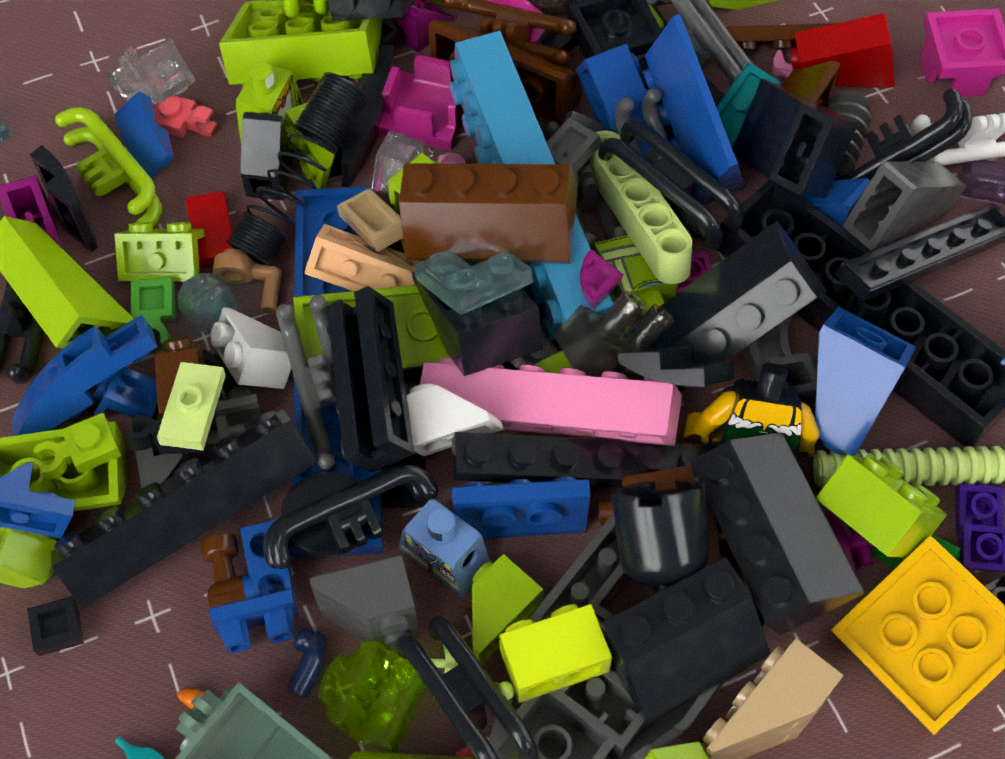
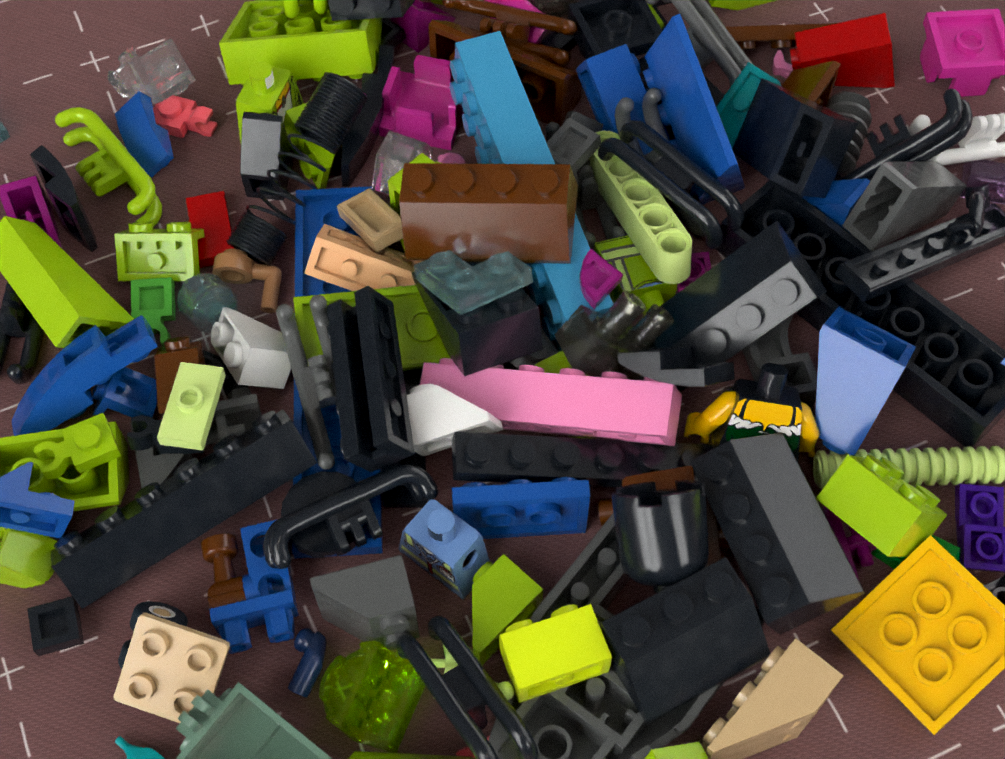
(167, 662): none -> tan plate
(976, 200): none -> black piece

